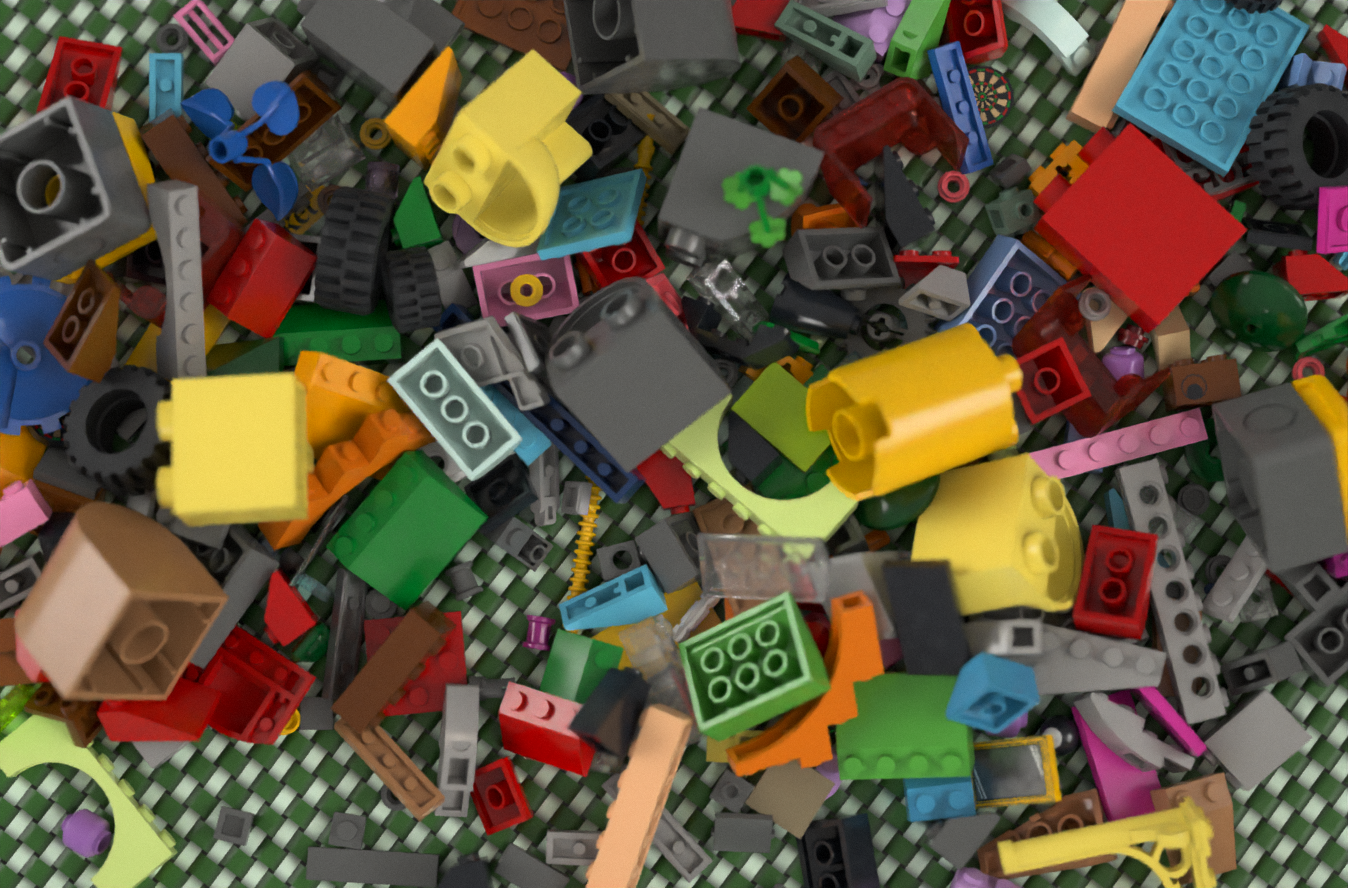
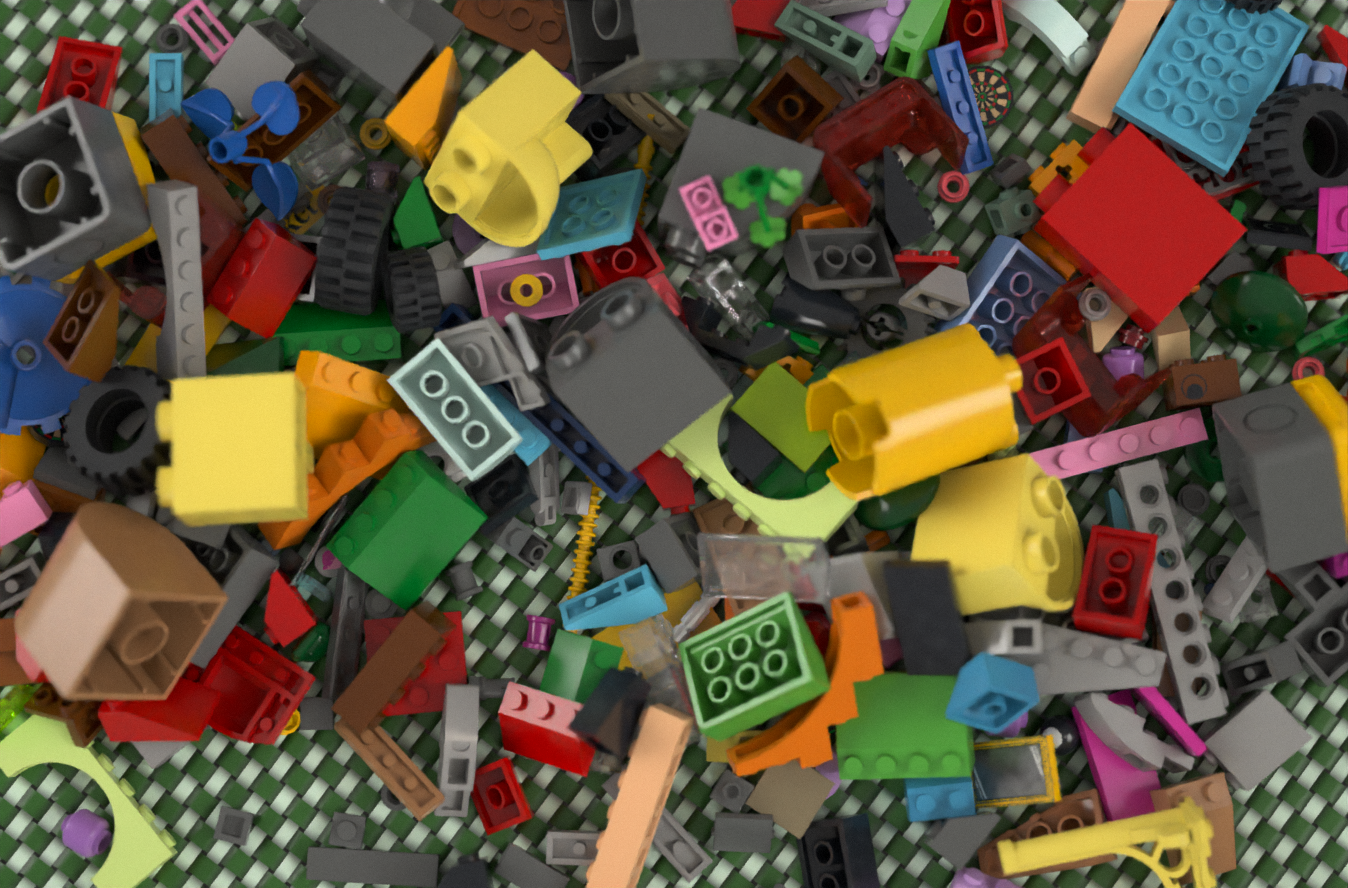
(327, 563): none -> tile
(708, 212): none -> bright pink slope

